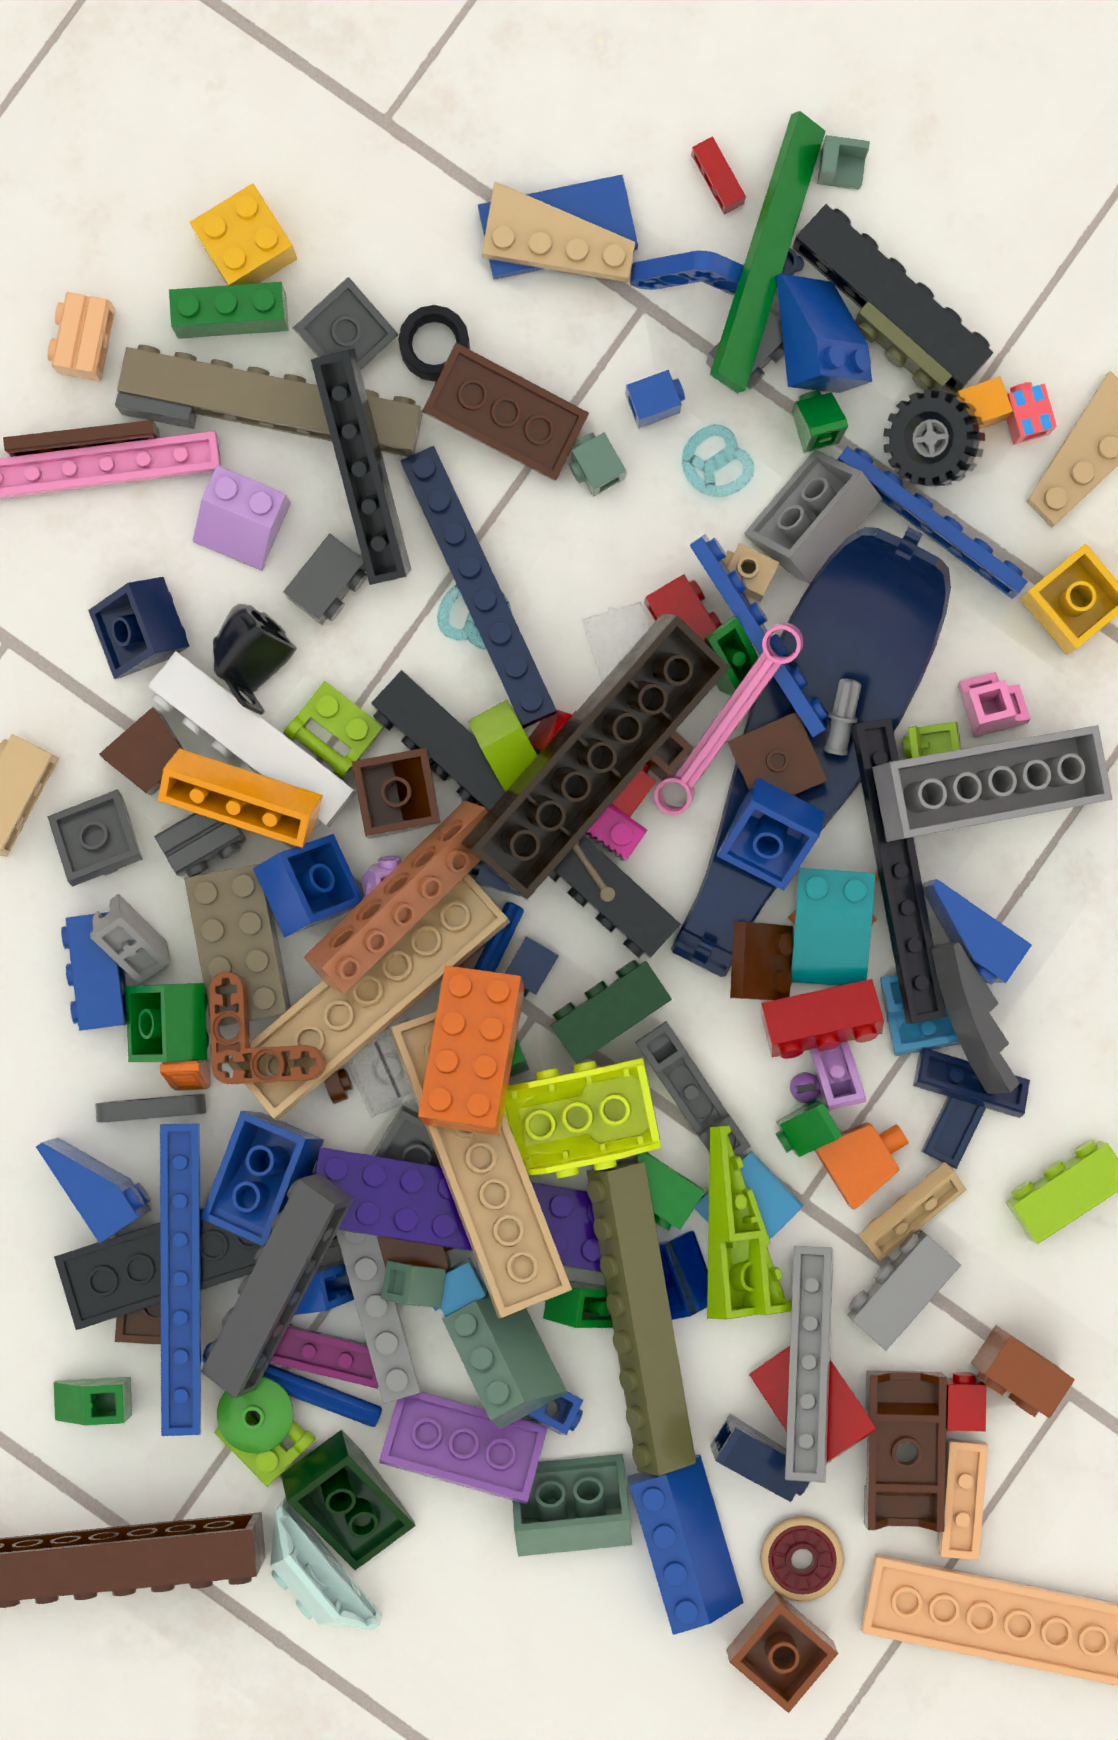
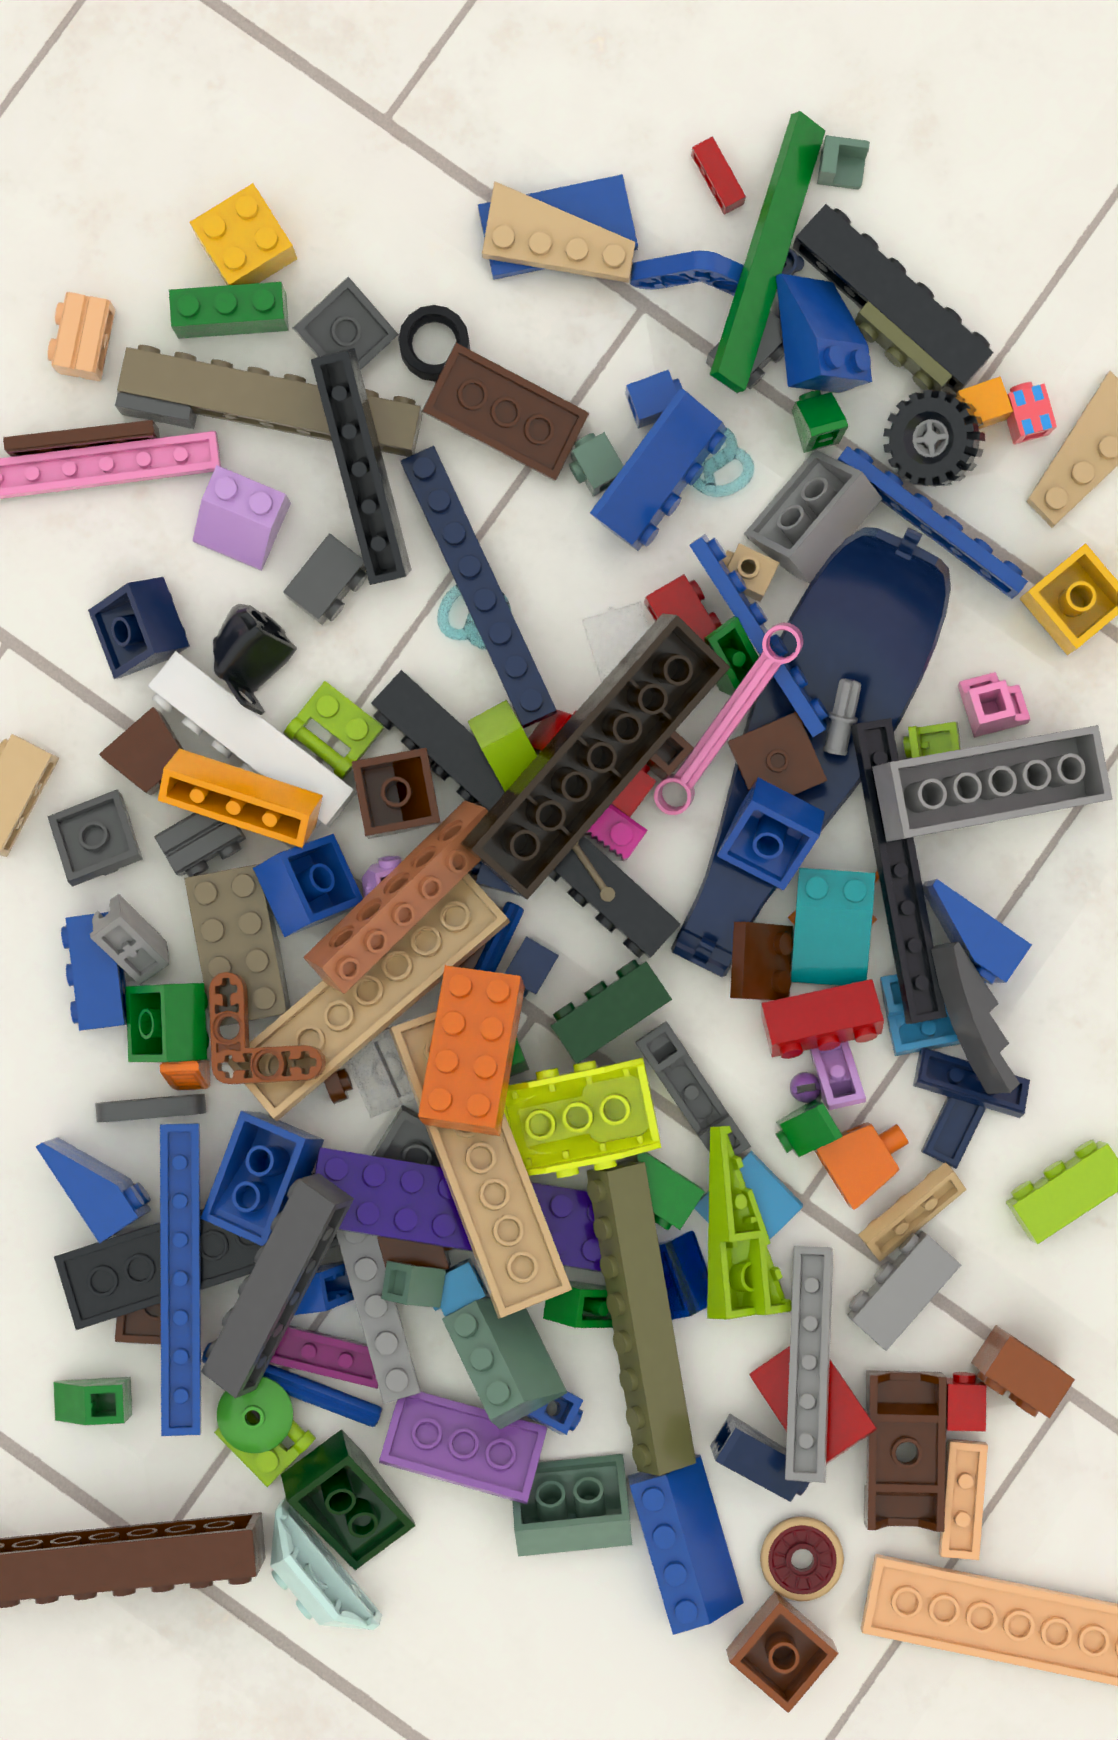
(660, 470): none -> blue slope

